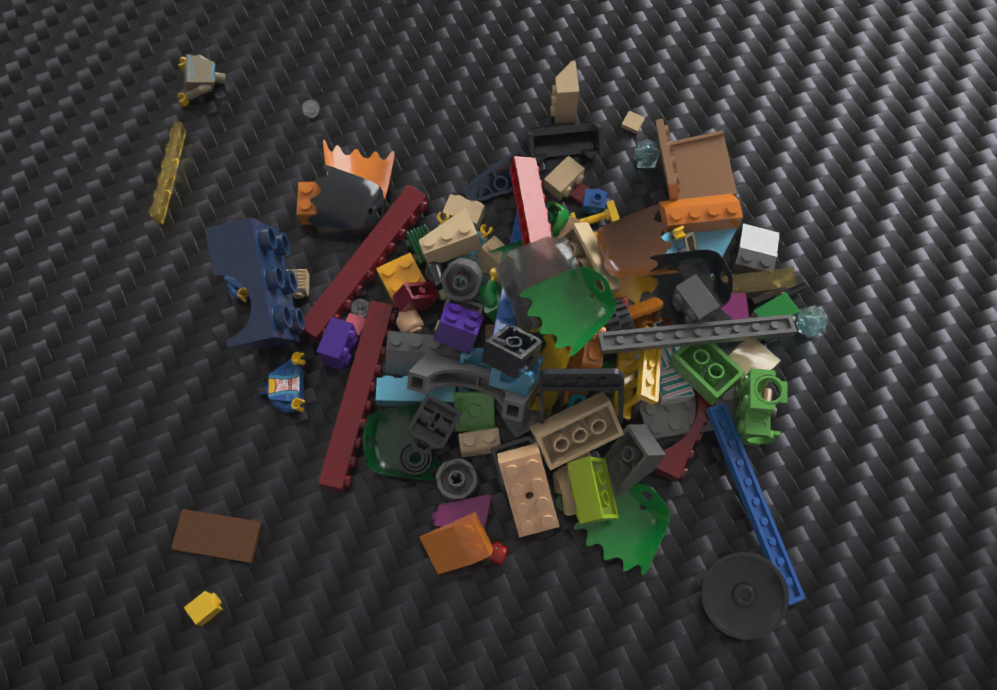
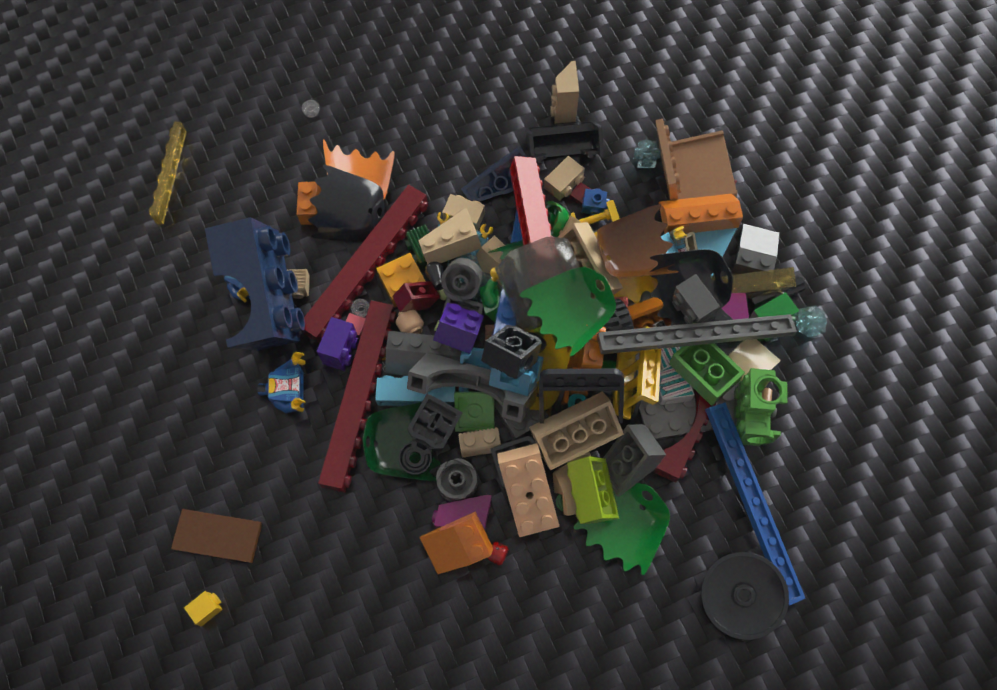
(198, 78): dark tan torso -> none
(633, 122): tan tile -> none

